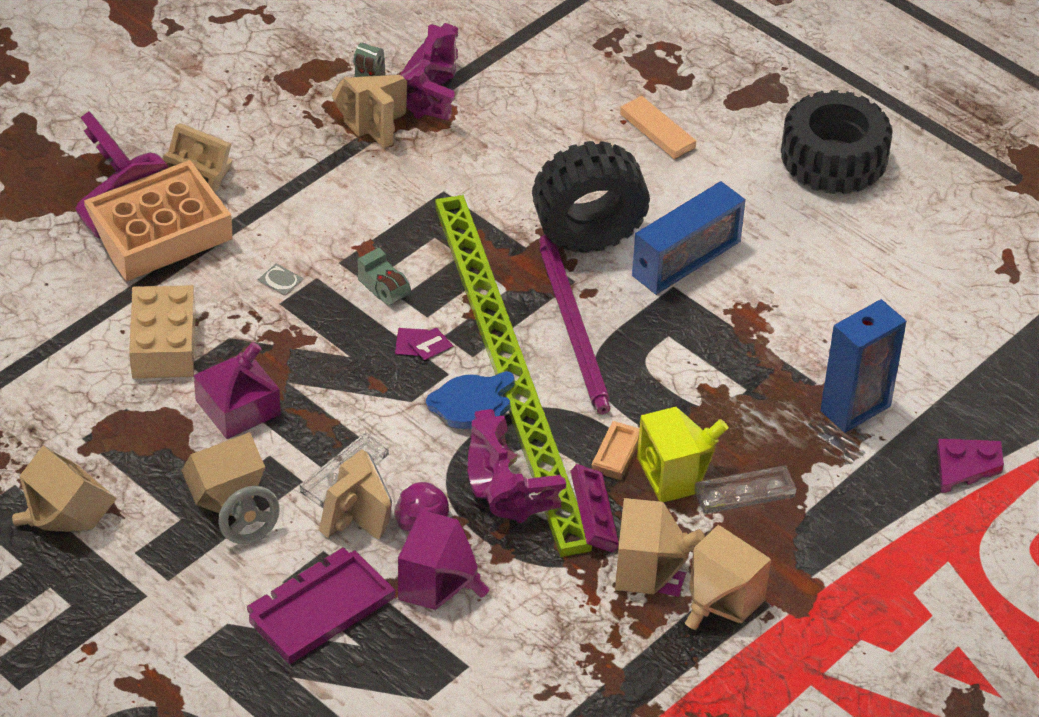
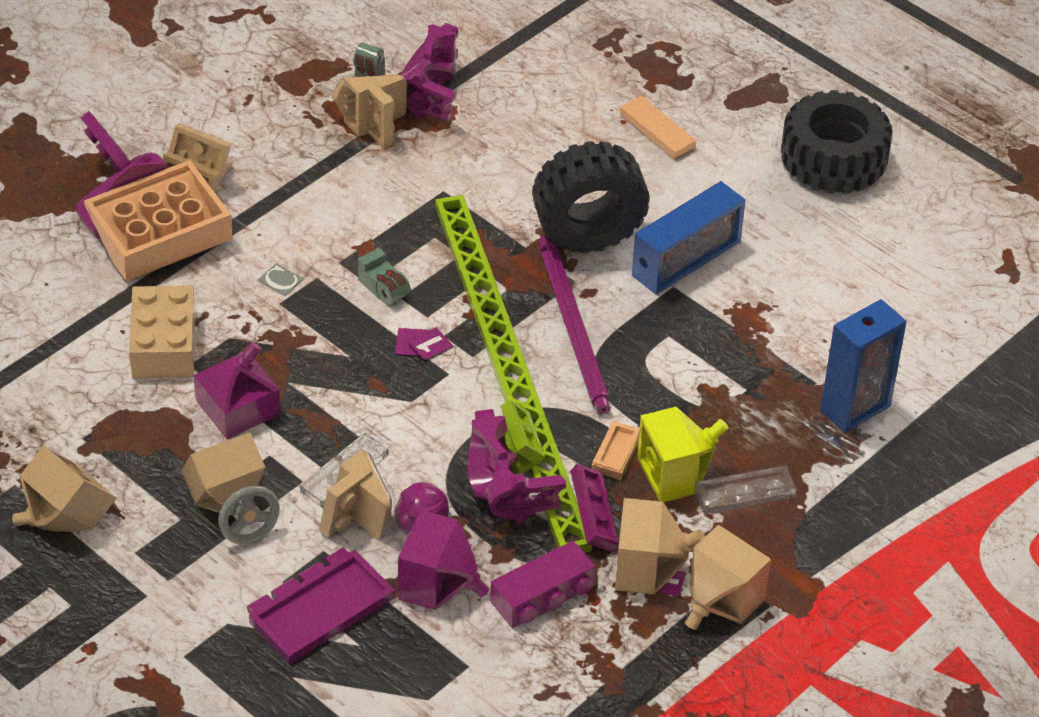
(470, 393): blue tile -> none
(521, 437): none -> lime panel
(542, 584): none -> magenta brick
(967, 461): magenta wing -> none

